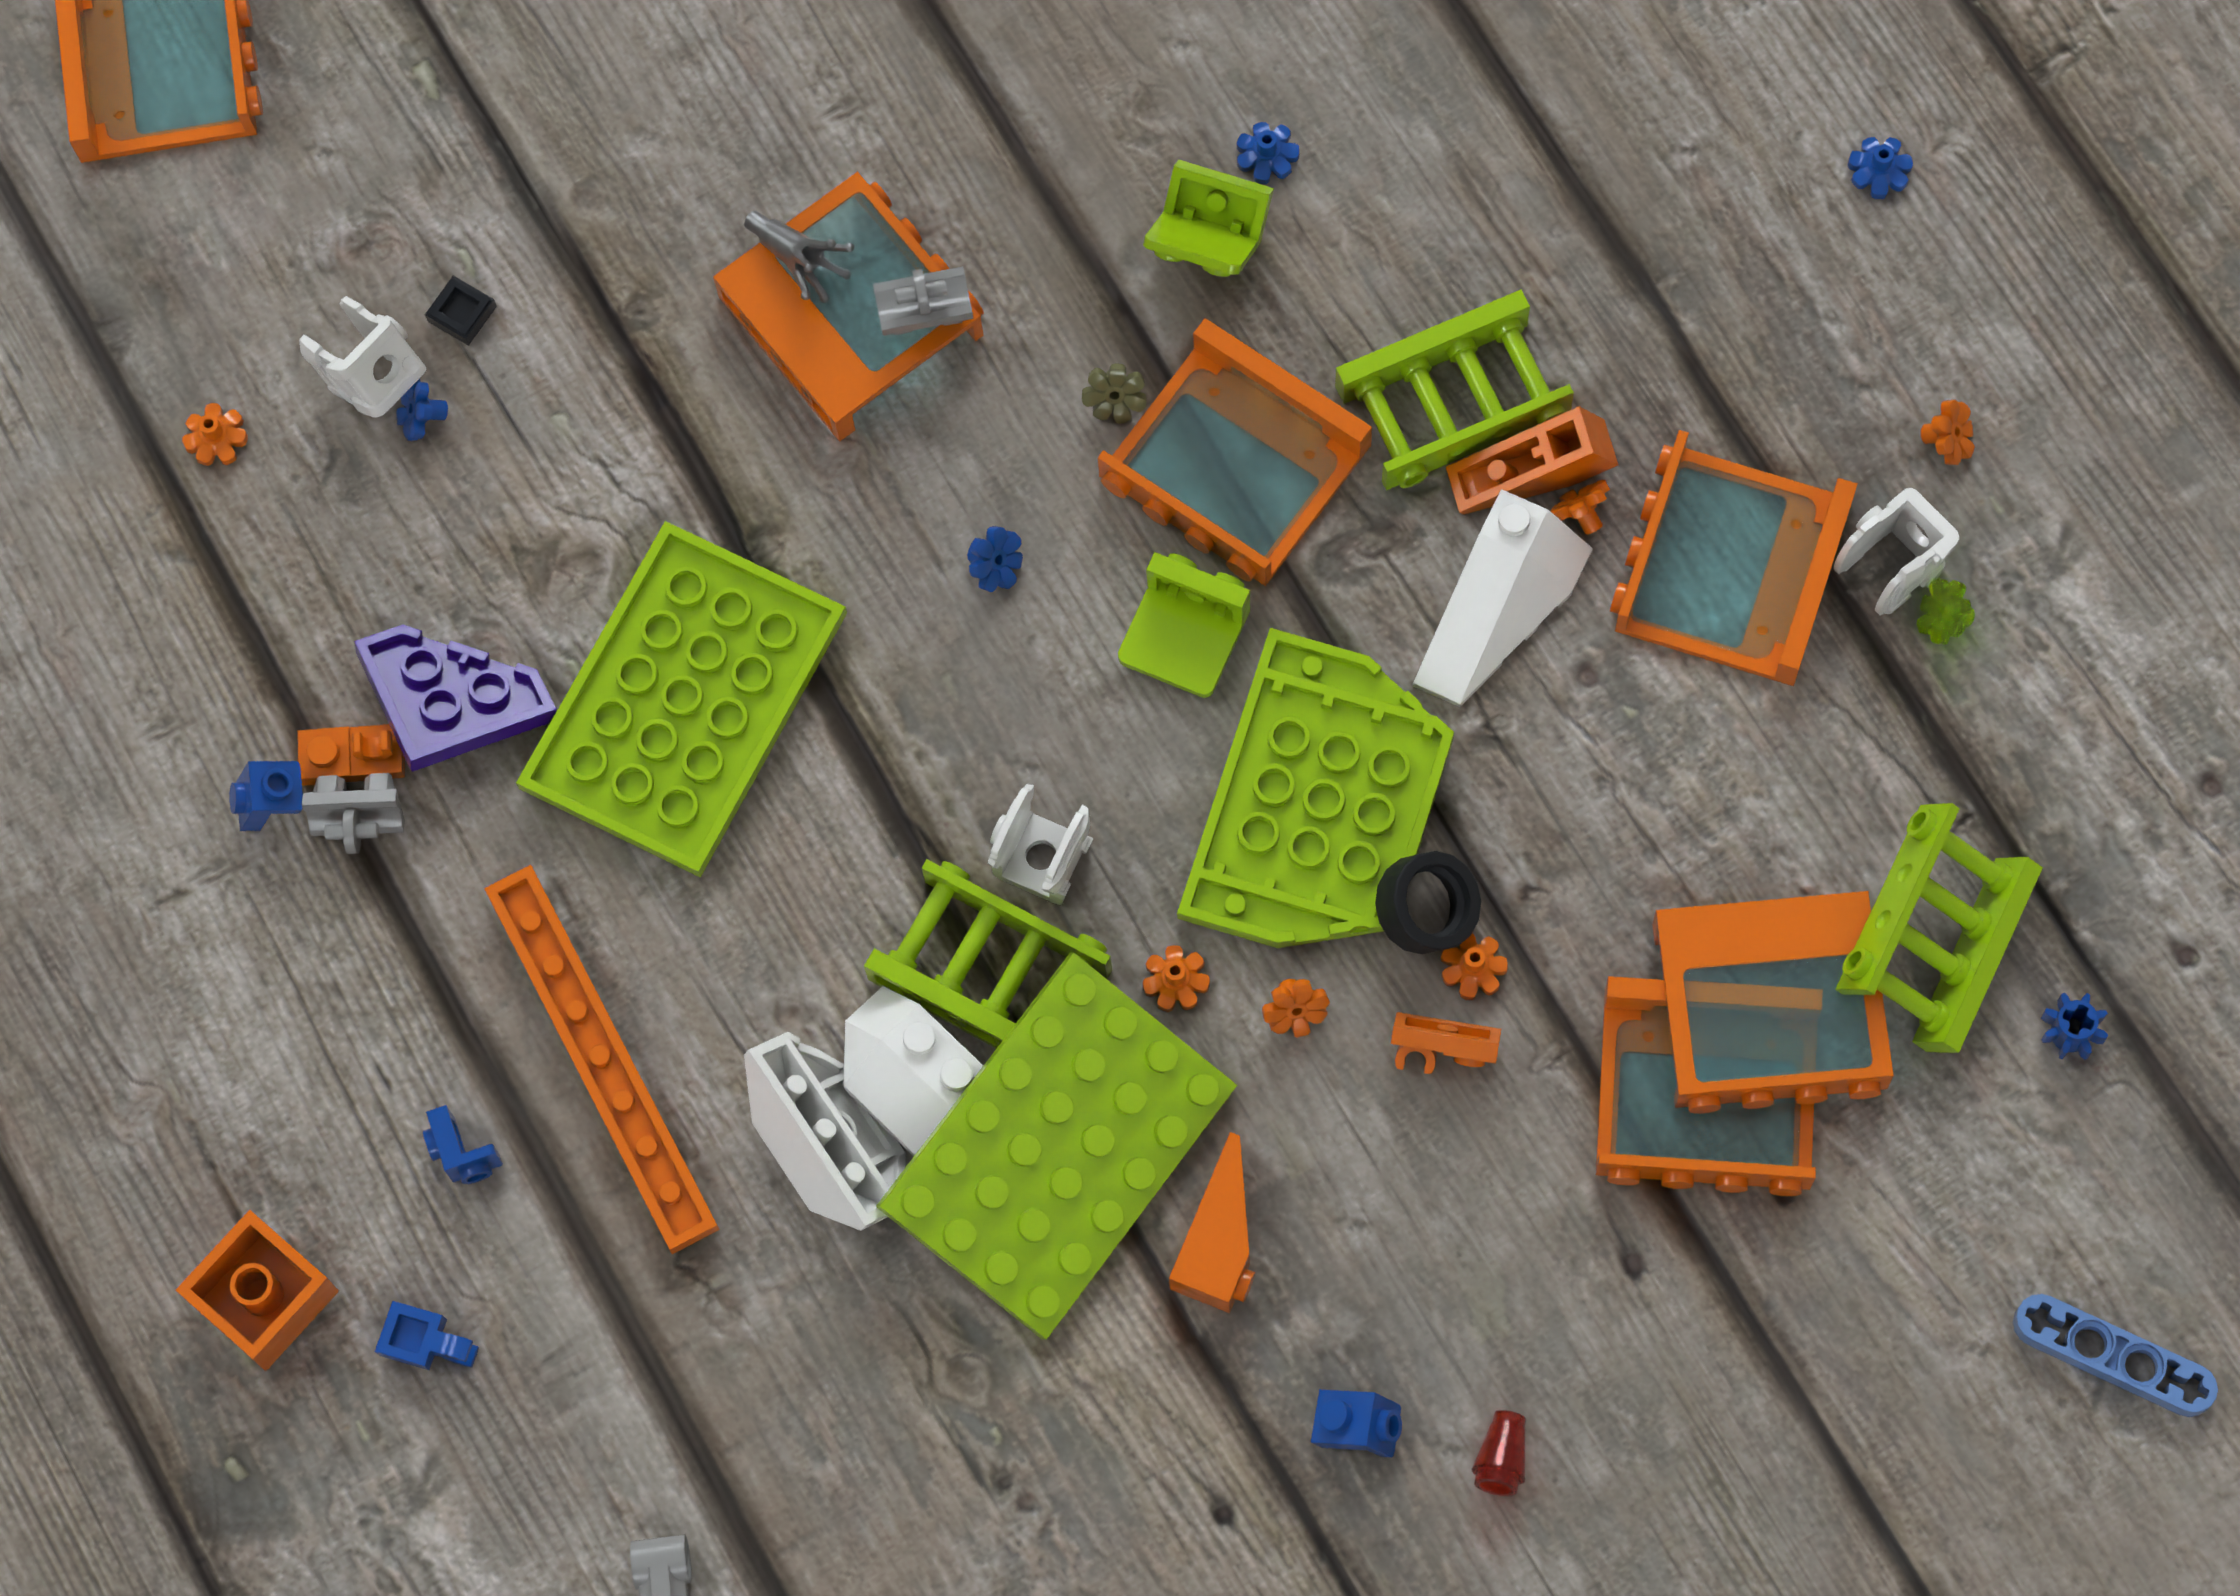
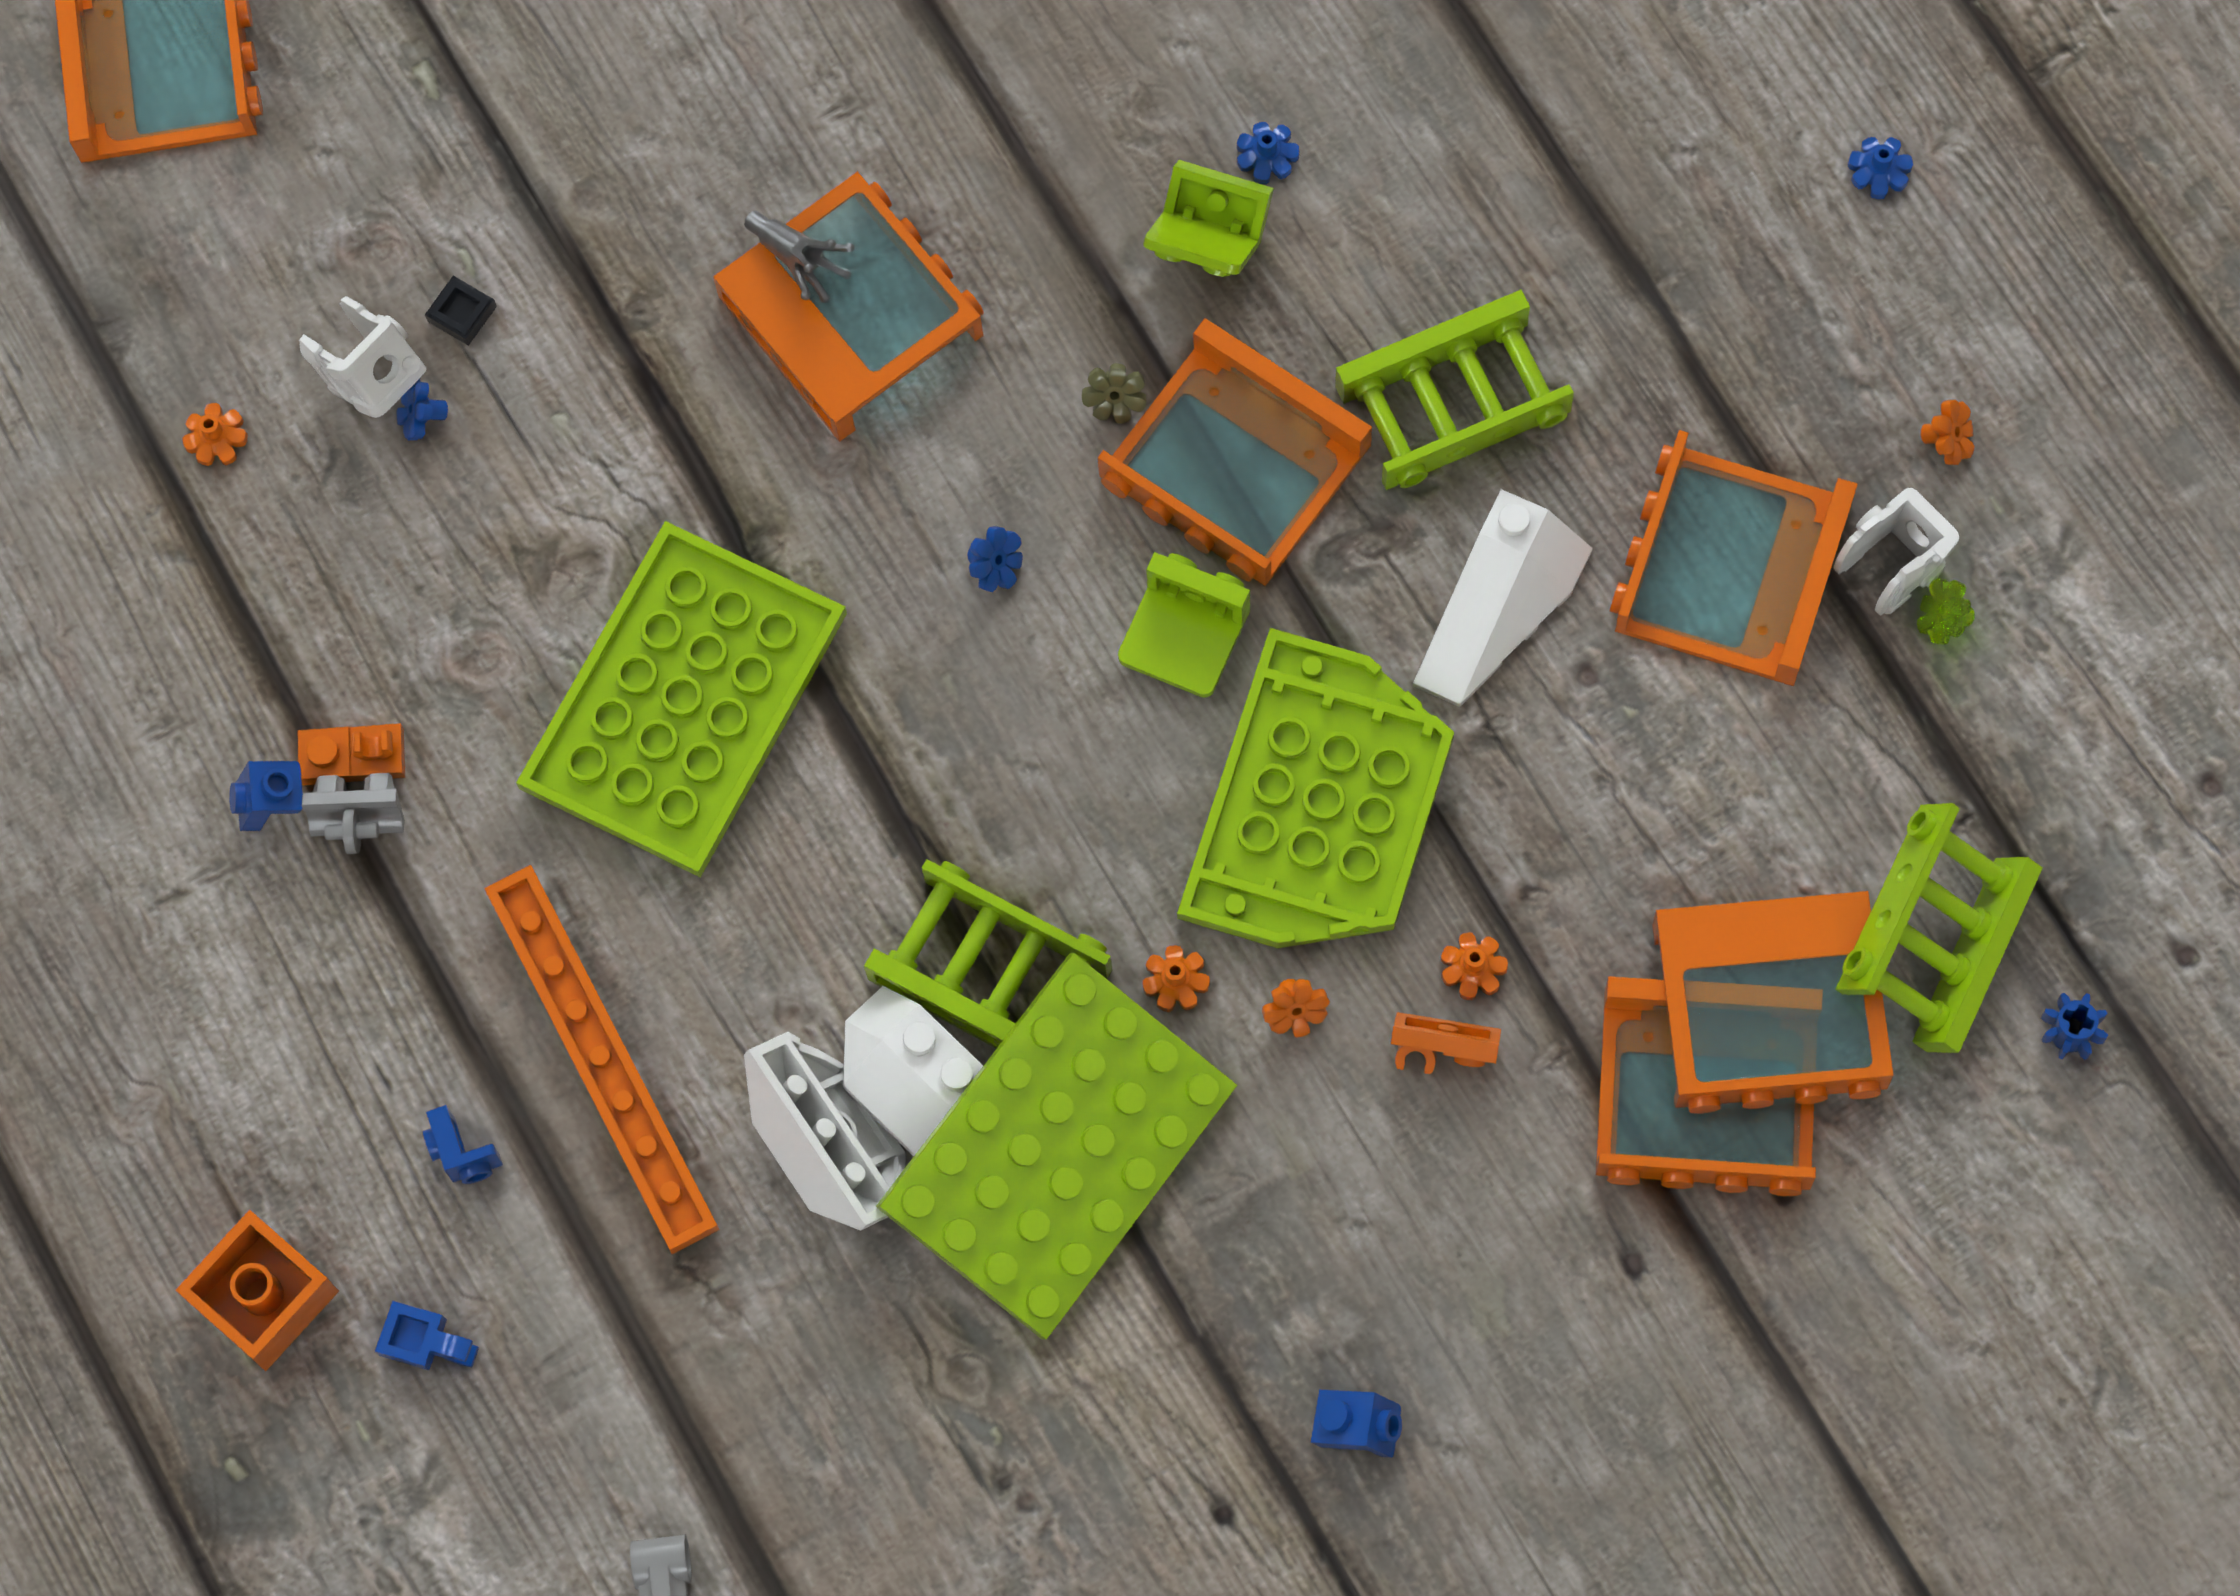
(449, 695): plate -> none
(923, 301): light grey hips -> none
(1021, 831): white piece -> none
(1216, 1249): orange slope -> none
(1462, 894): black tyre -> none
(1502, 1455): clear red cone -> none
(1534, 461): orange slope -> none
(1583, 505): orange plant -> none
(2118, 1346): medium blue beam -> none

